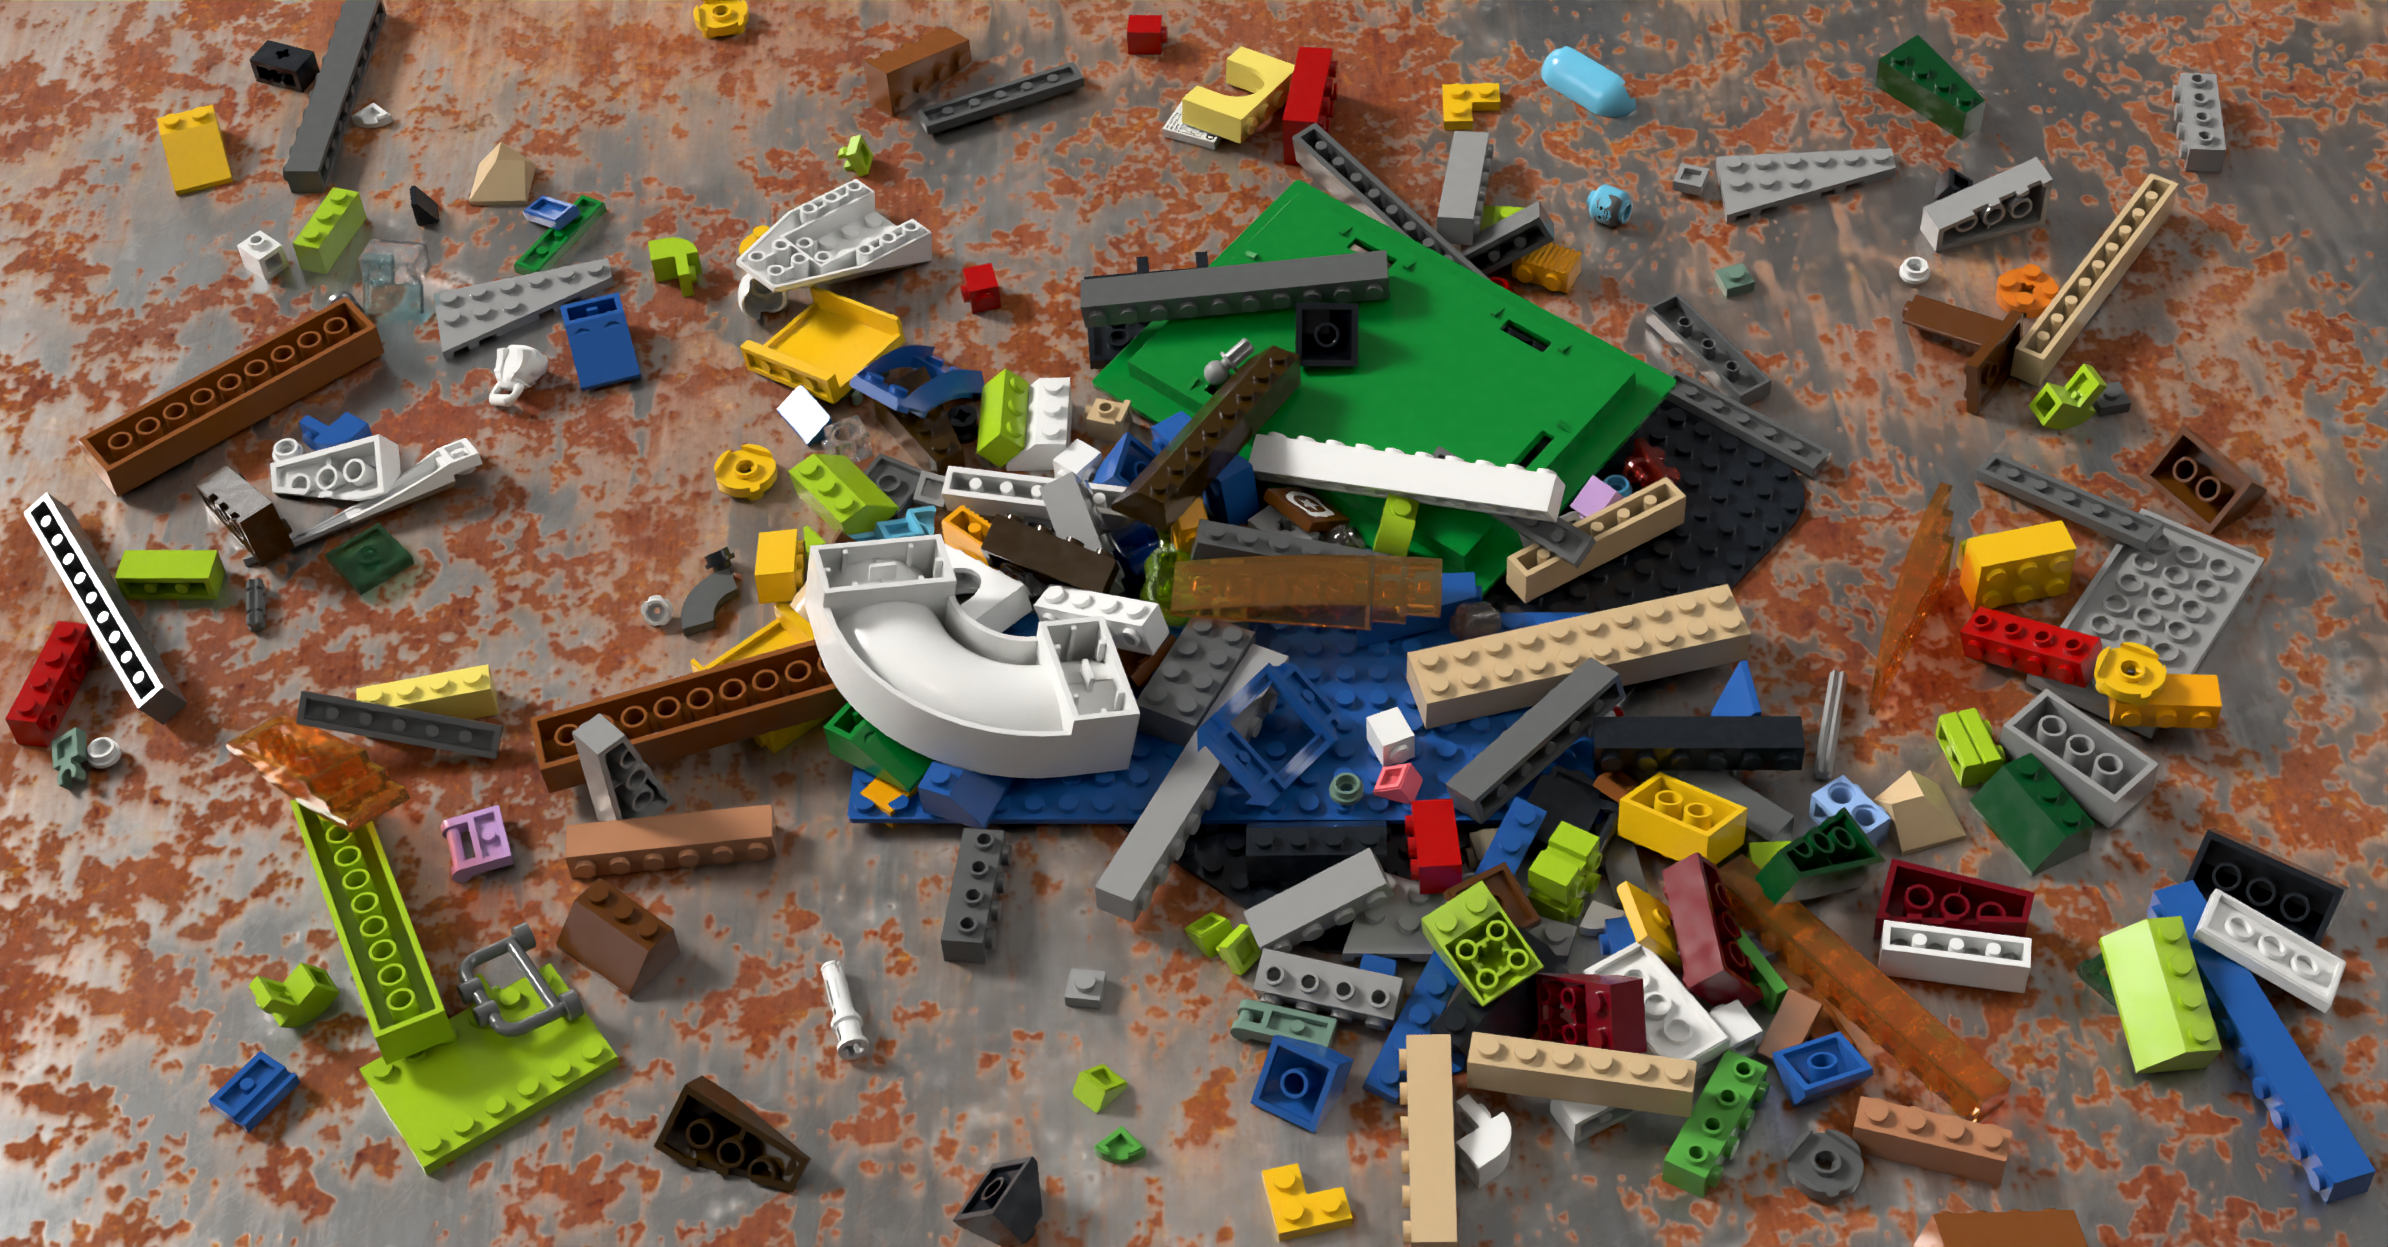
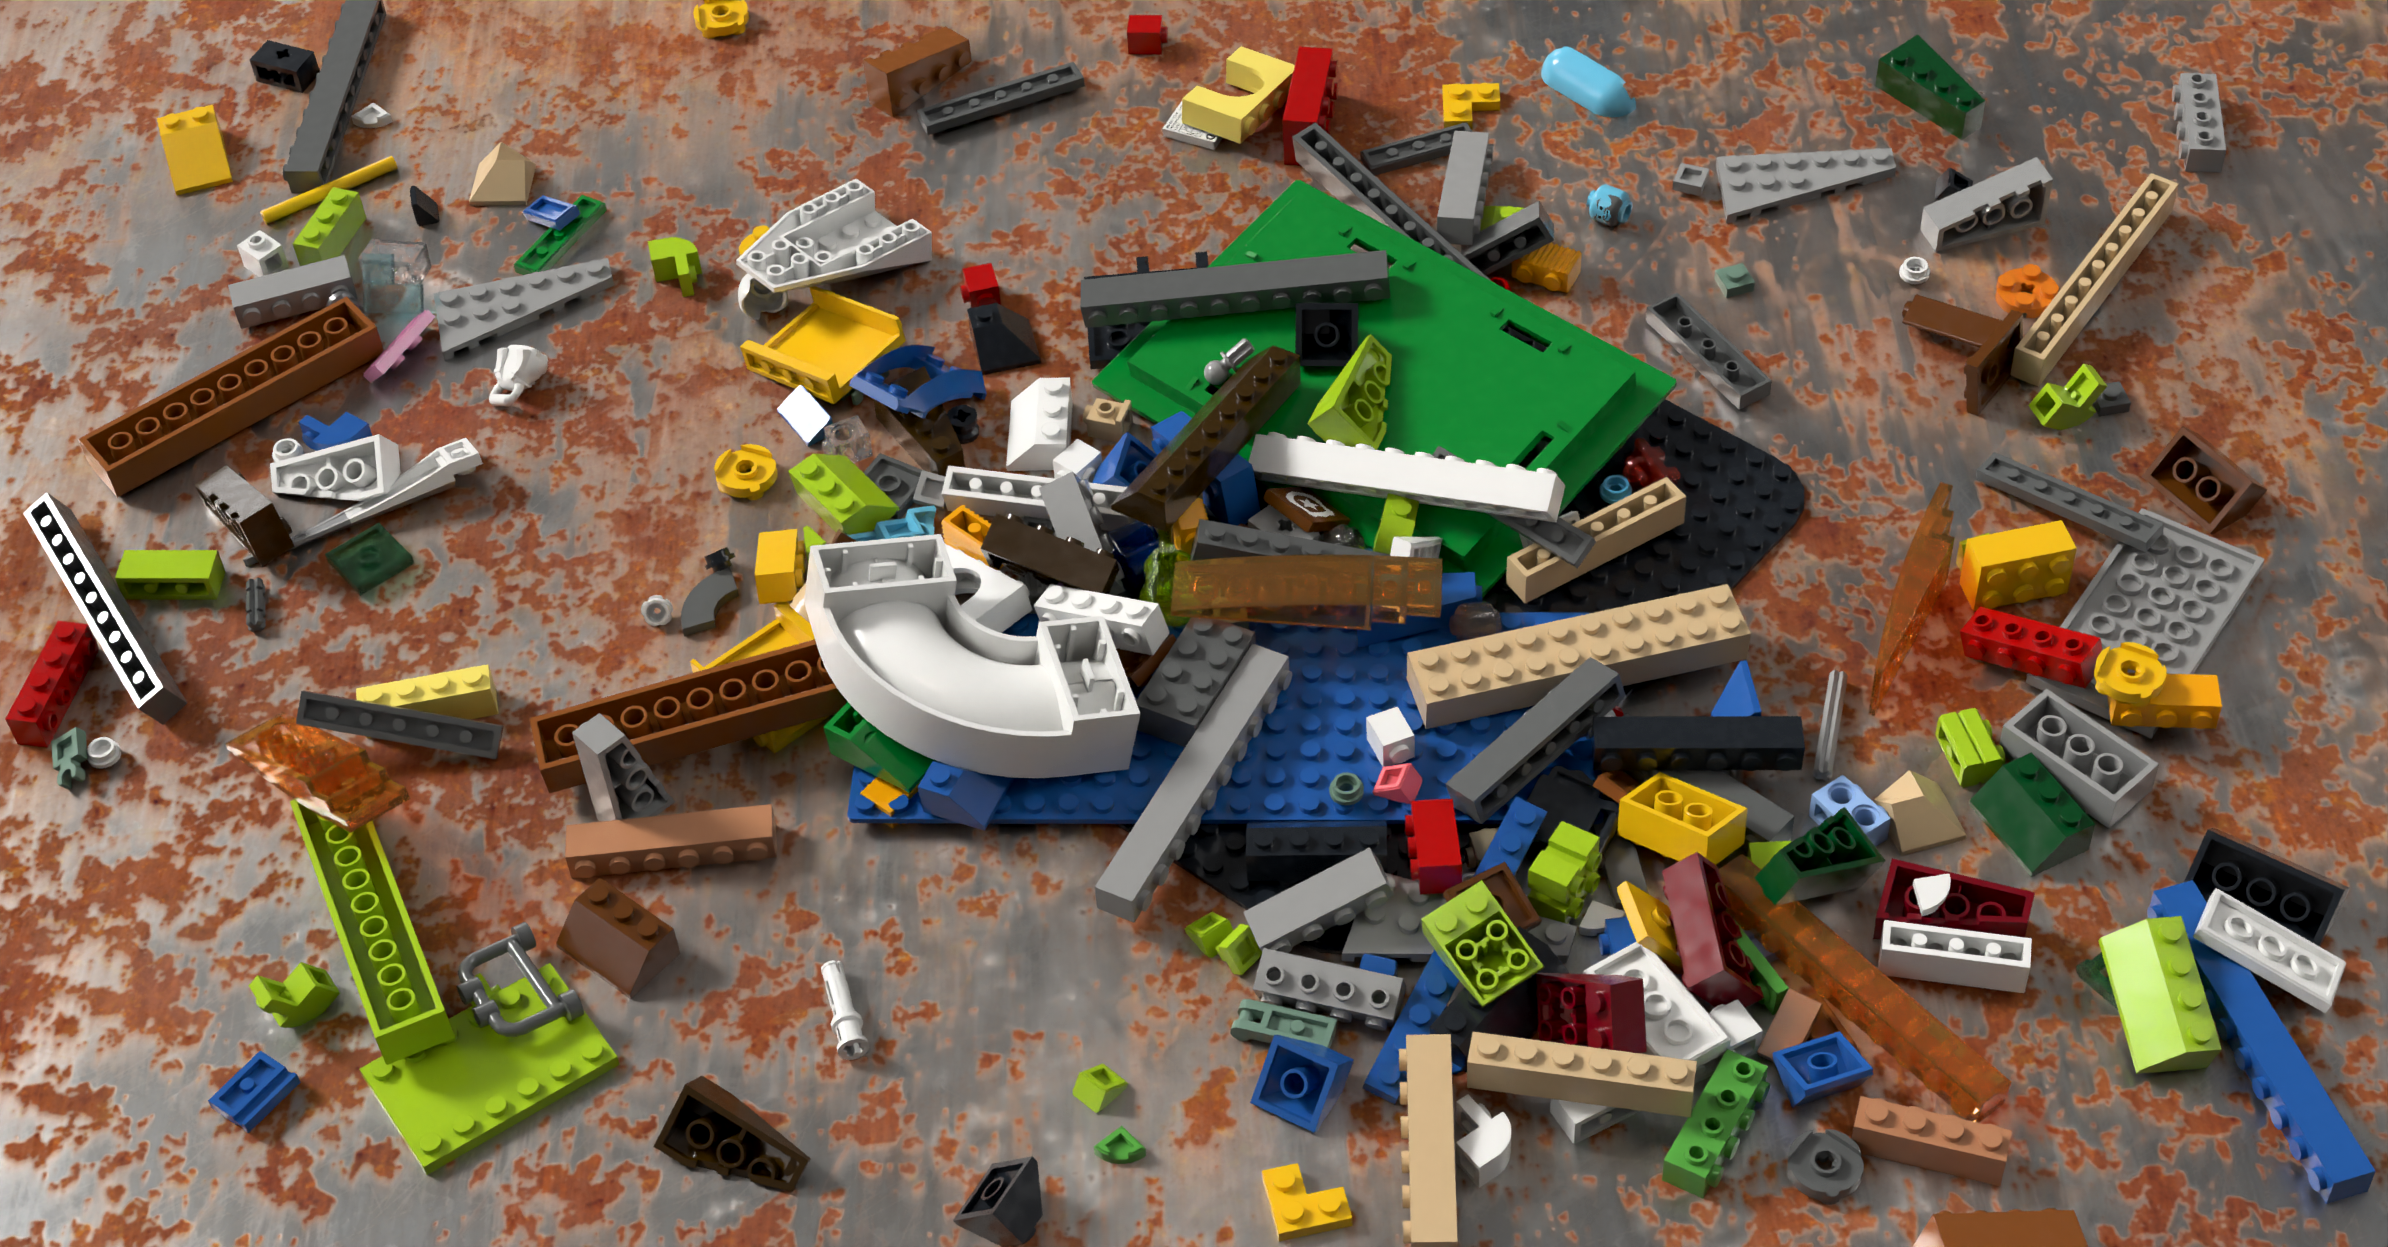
(290, 291): none -> light grey brick
(319, 193): none -> yellow piece
(407, 339): none -> bright pink plate
(488, 841): lavender plate -> none
(600, 341): blue slope -> none
(858, 156): lime tile -> none
(975, 896): dark grey brick -> none
(1001, 339): none -> black slope
(1003, 418): lime brick -> none
(1085, 988): light grey plate -> none
(1242, 759): blue wedge -> none
(1356, 400): none -> lime wedge
(1410, 150): none -> dark grey tile
(1416, 547): none -> white slope
(1594, 497): lavender brick -> none
(1748, 424): dark grey plate -> none
(1931, 892): none -> white tile

